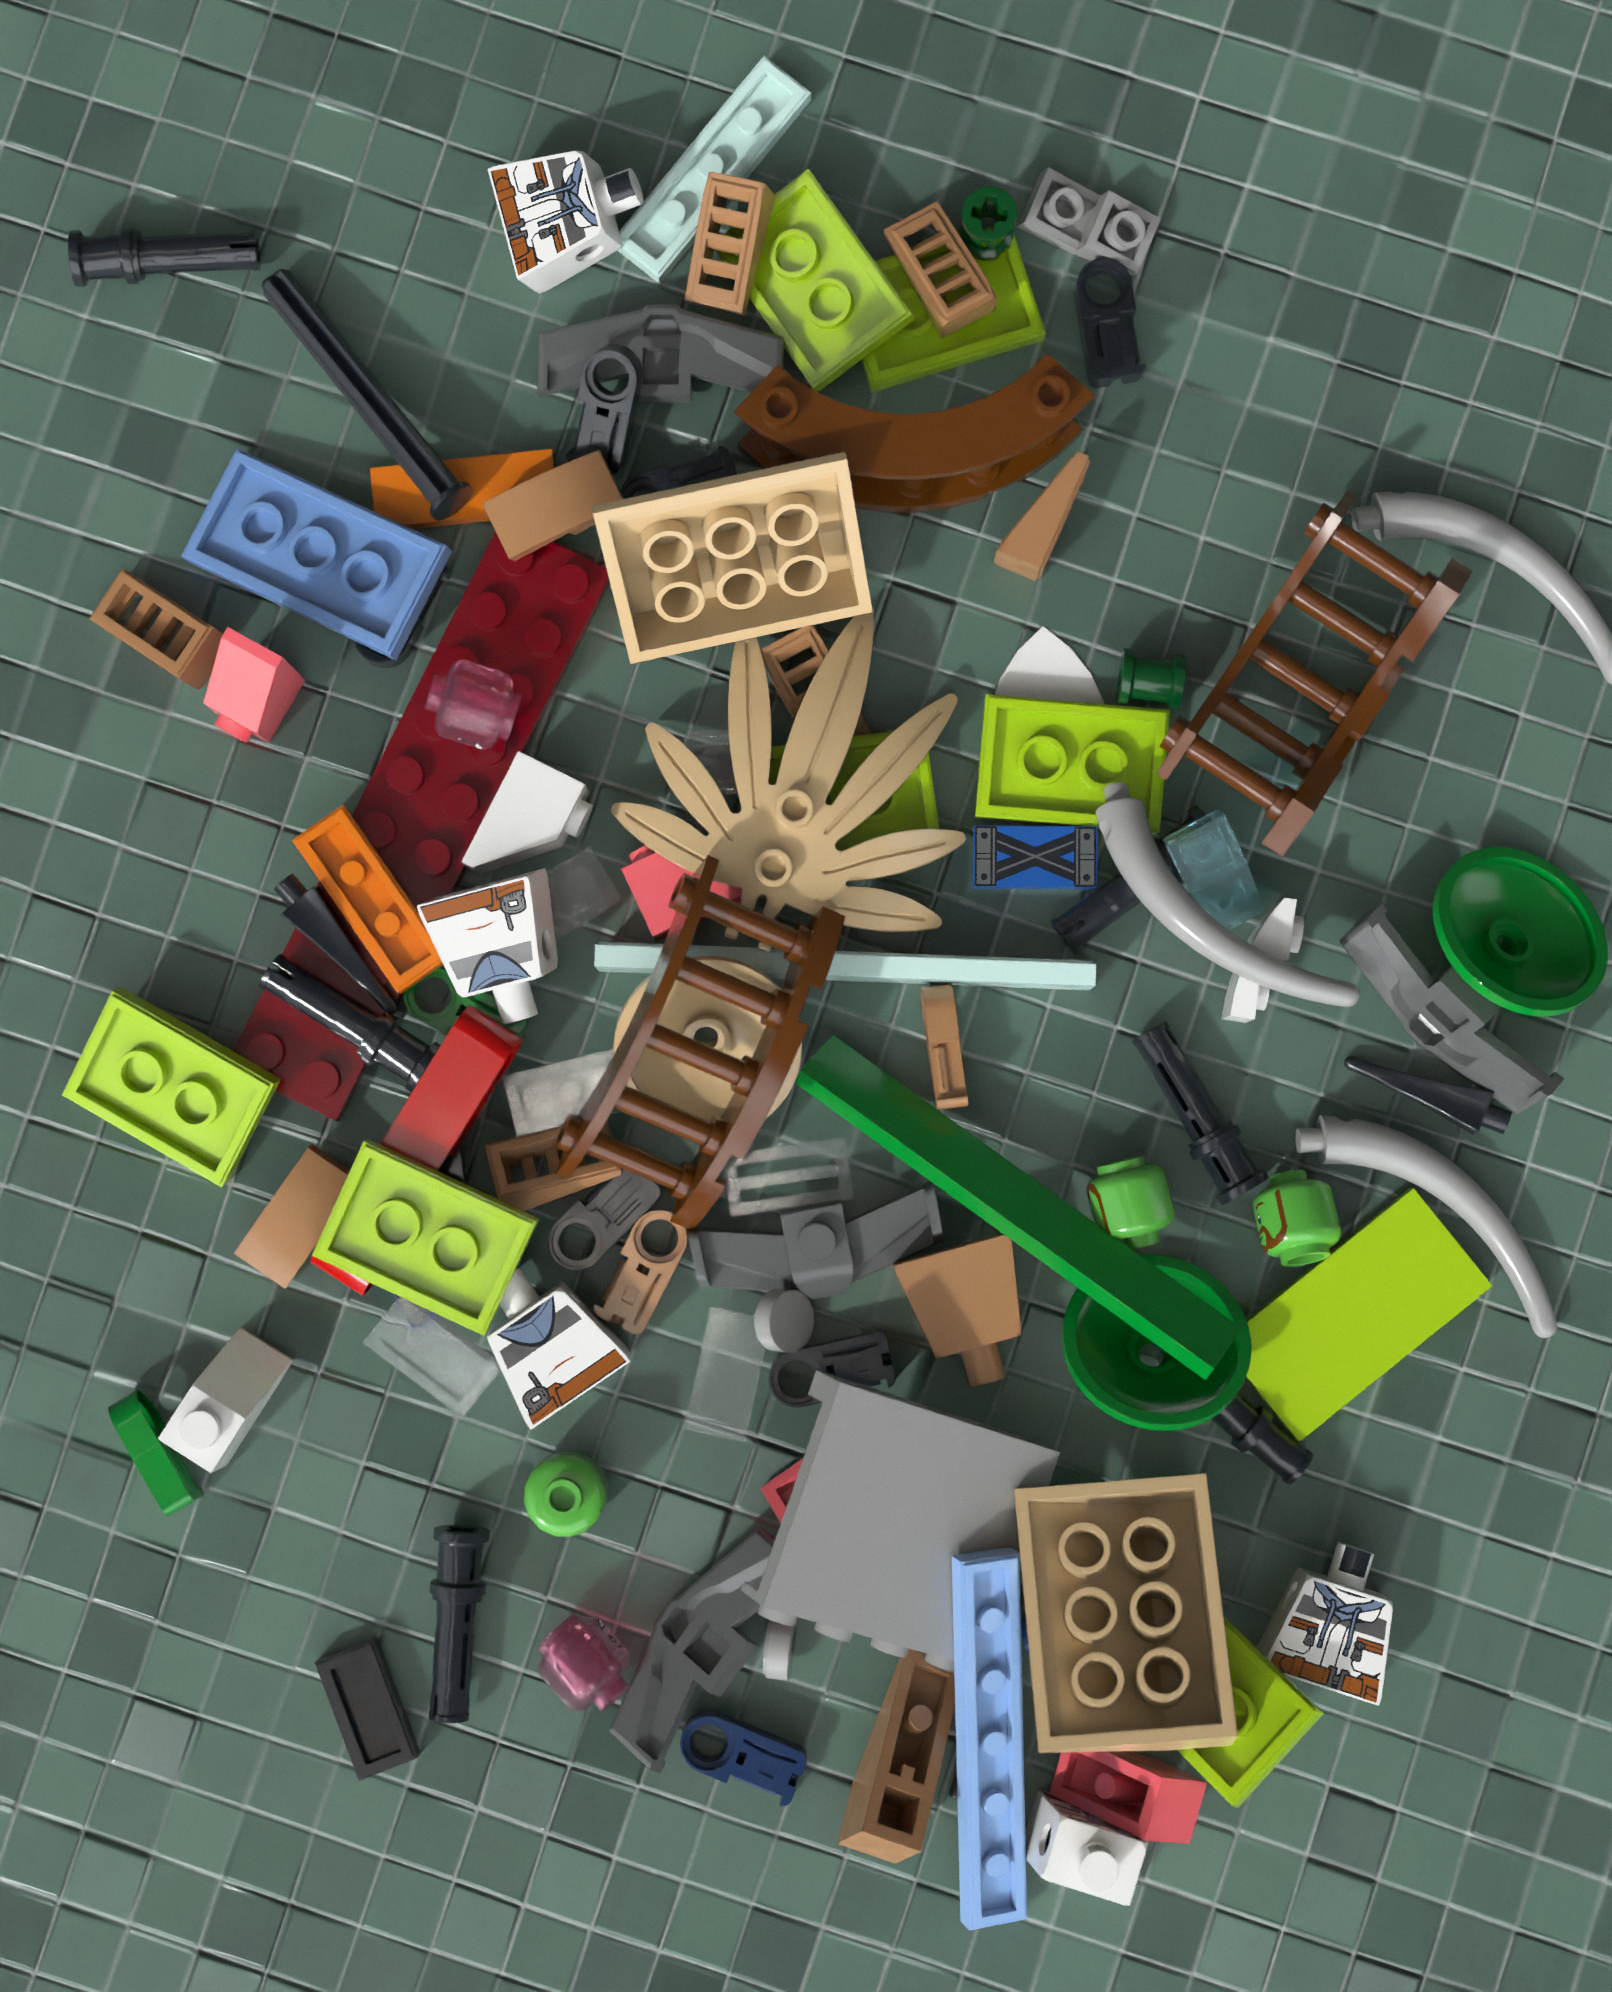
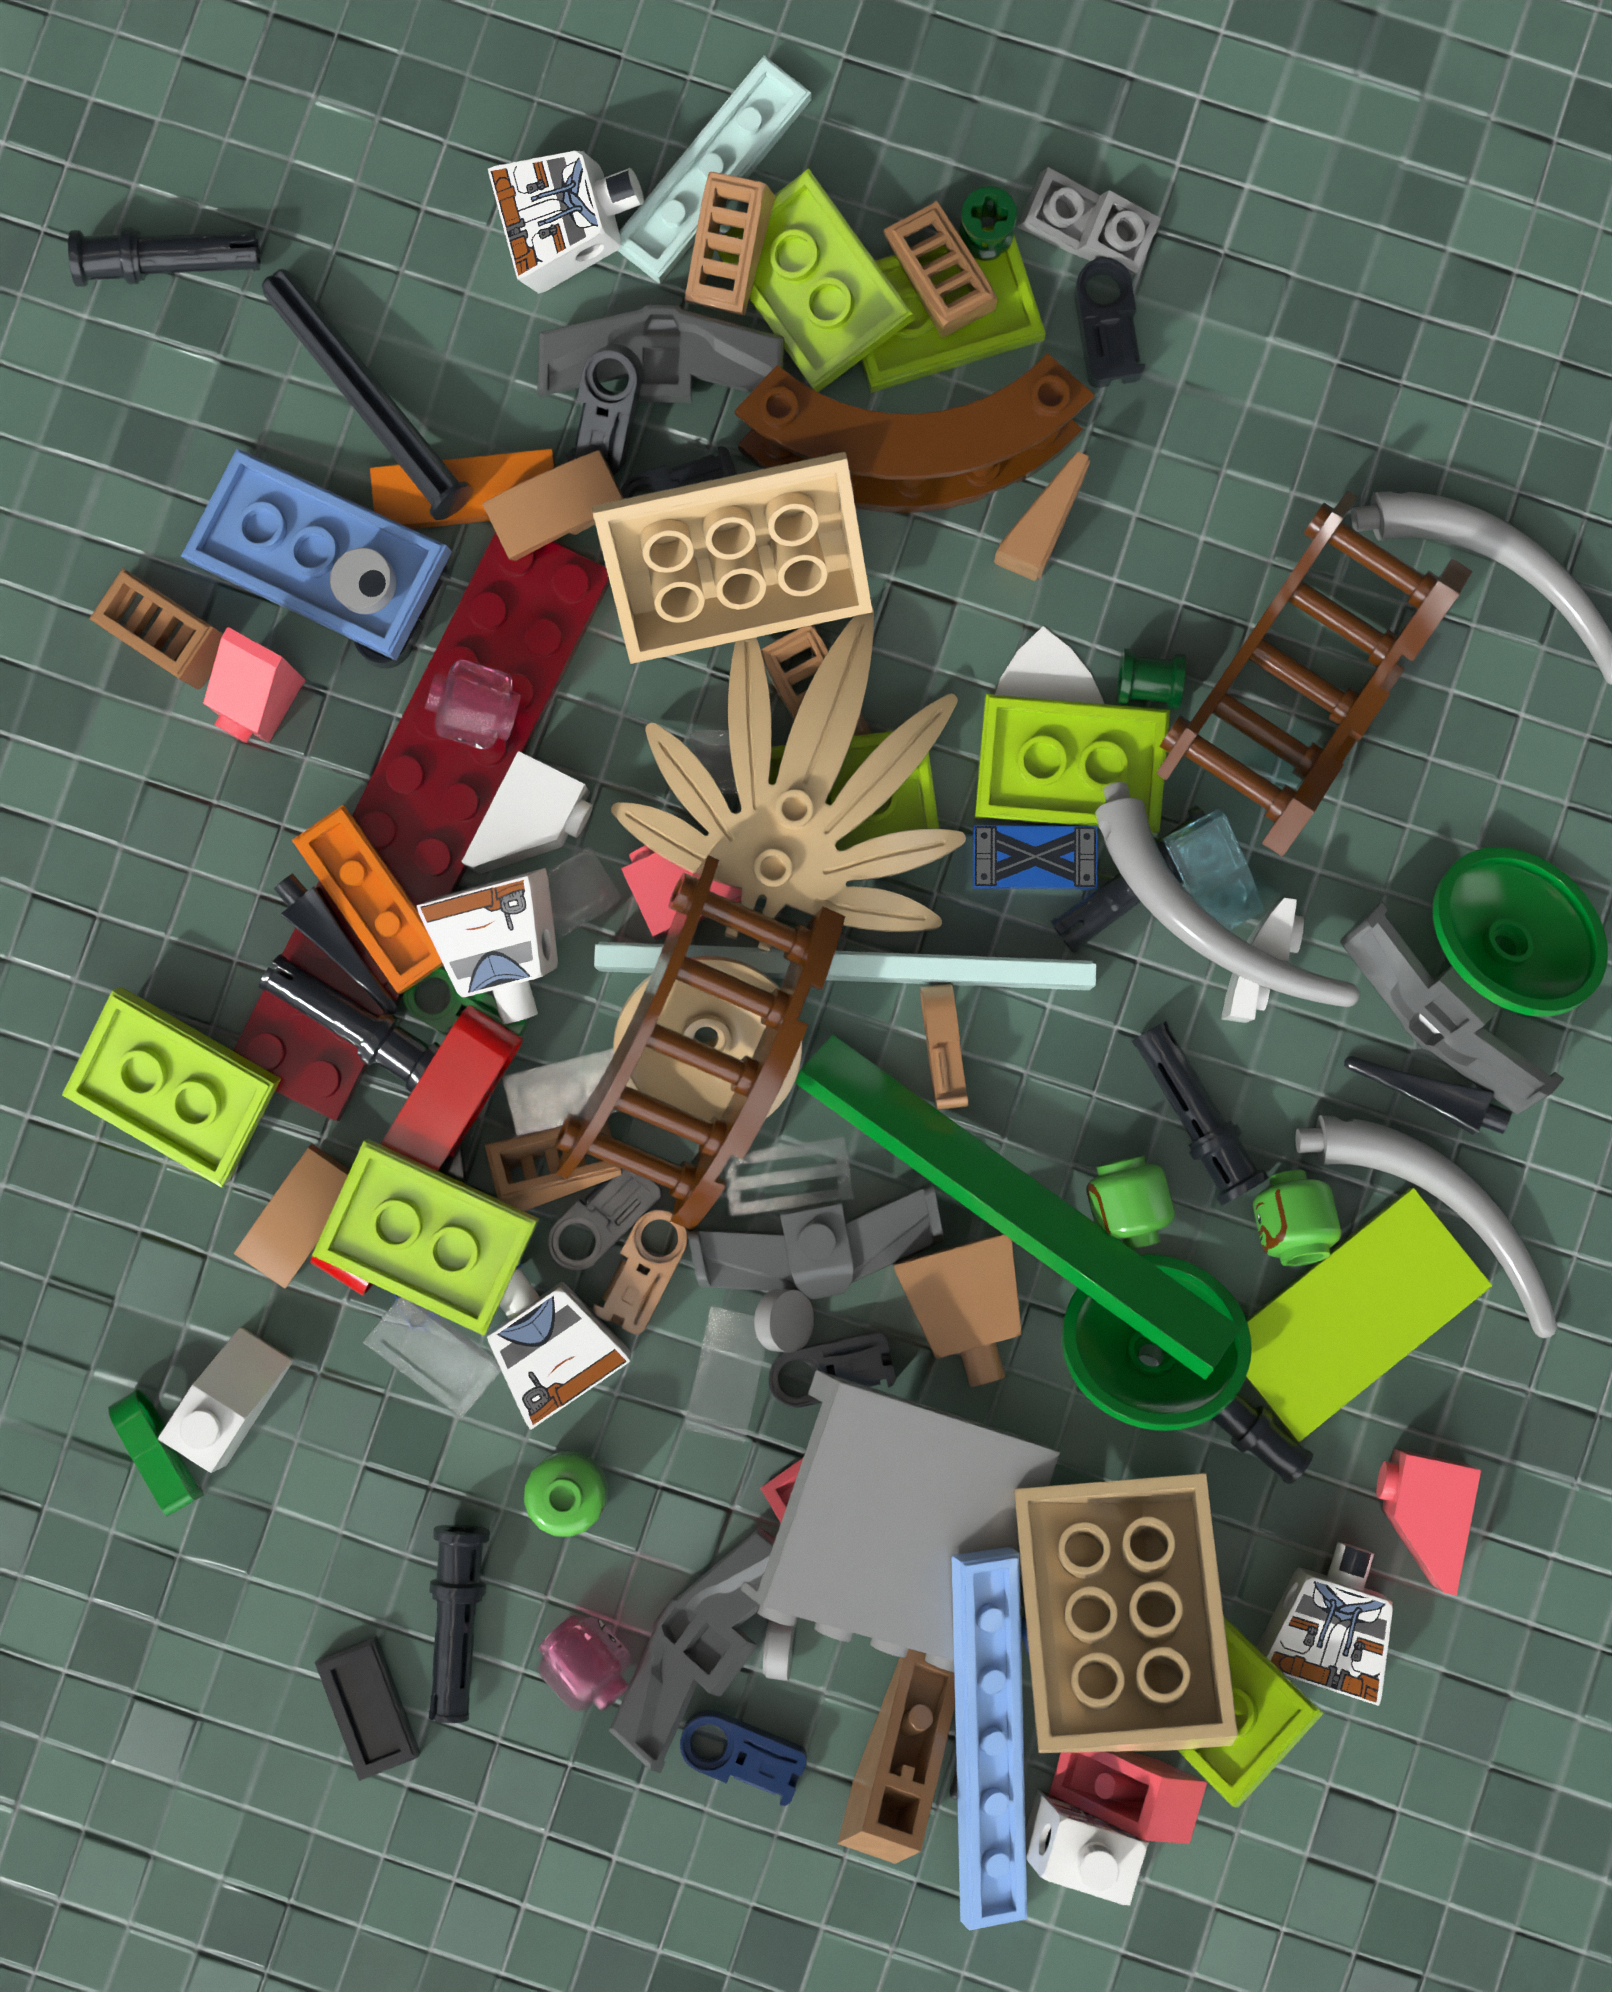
(363, 581): none -> light grey tile
(1431, 1511): none -> coral slope

